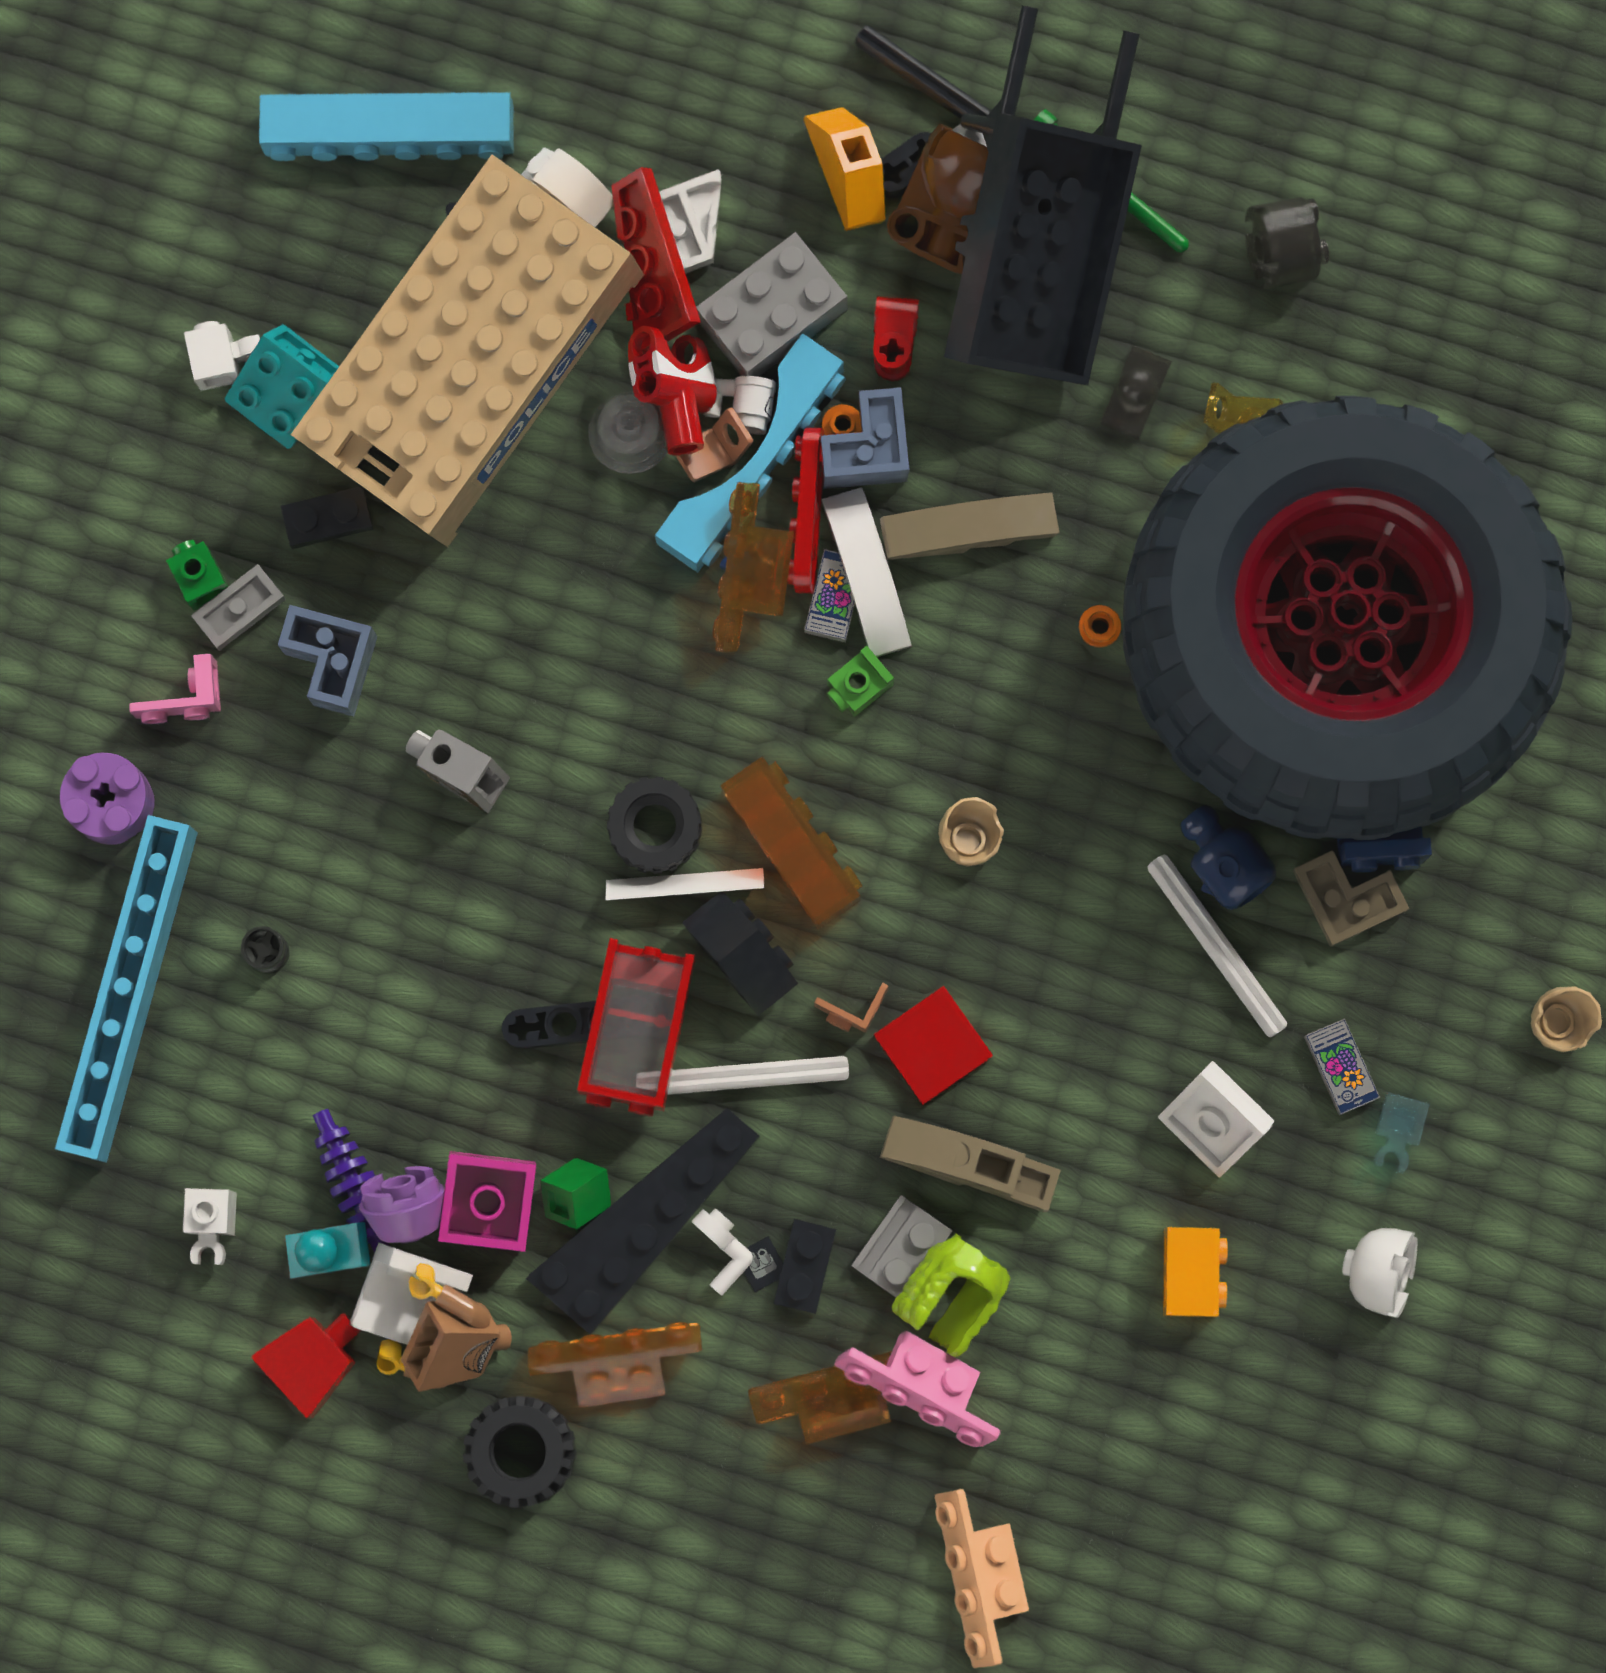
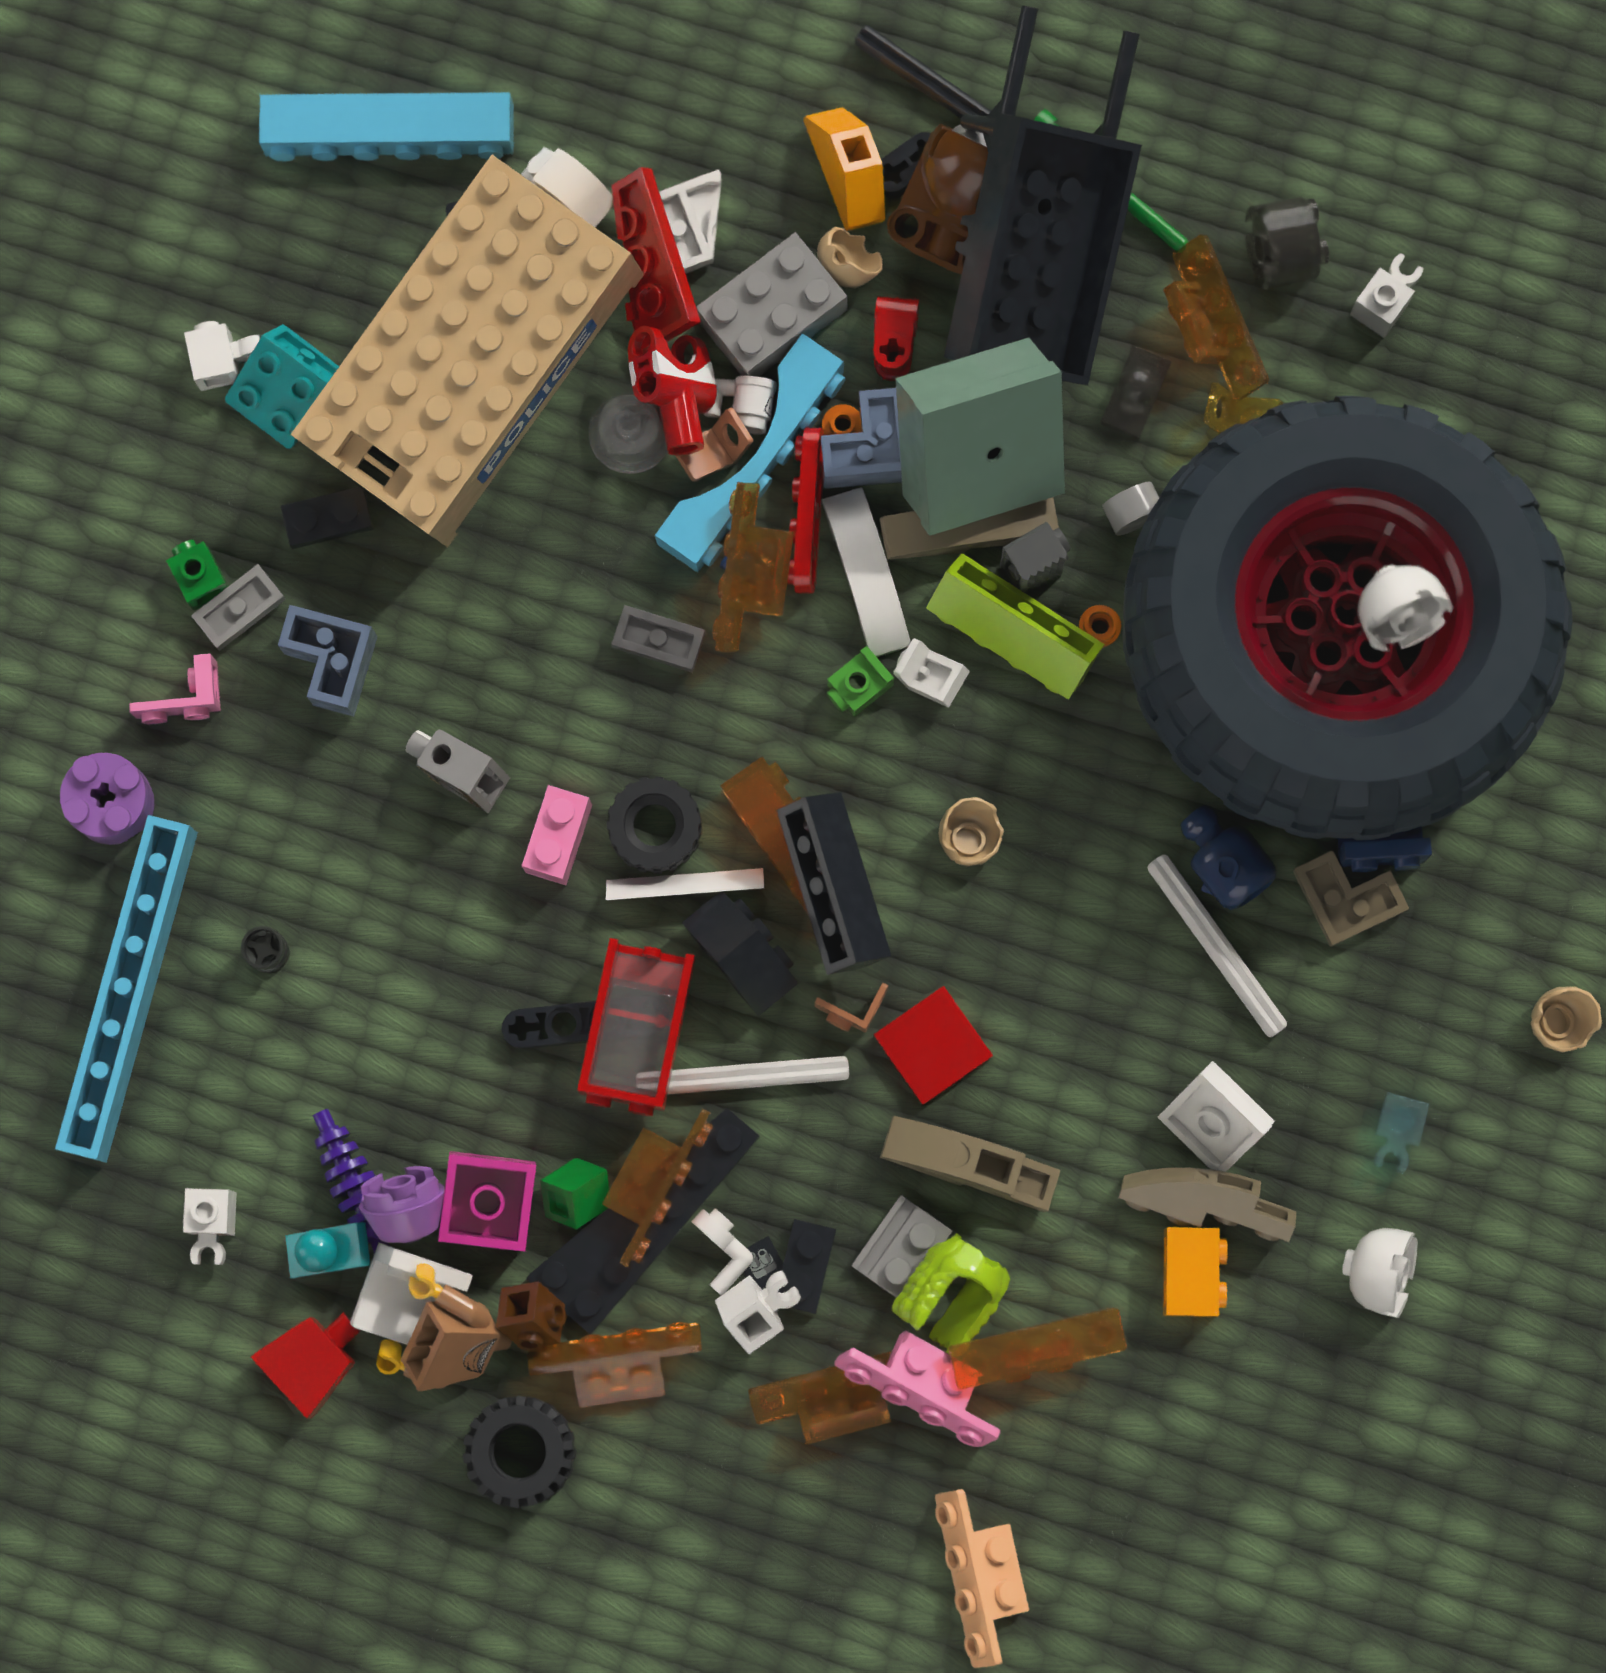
(530, 1316): none -> reddish brown brick
(557, 835): none -> bright pink brick
(647, 1178): none -> clear orange bracket
(658, 638): none -> flat silver plate
(752, 1312): none -> white brick
(831, 601): tile -> none
(833, 883): none -> black brick
(847, 258): none -> tan hair
(930, 673): none -> white bracket
(981, 435): none -> sand green container
(1014, 626): none -> lime brick
(1035, 558): none -> dark grey brick
(1037, 1348): none -> clear orange bracket
(1130, 507): none -> light grey piece
(1191, 1192): none -> dark tan slope
(1212, 320): none -> clear orange bracket
(1341, 1067): tile -> none
(1385, 297): none -> white brick
(1402, 606): none -> white cylinder

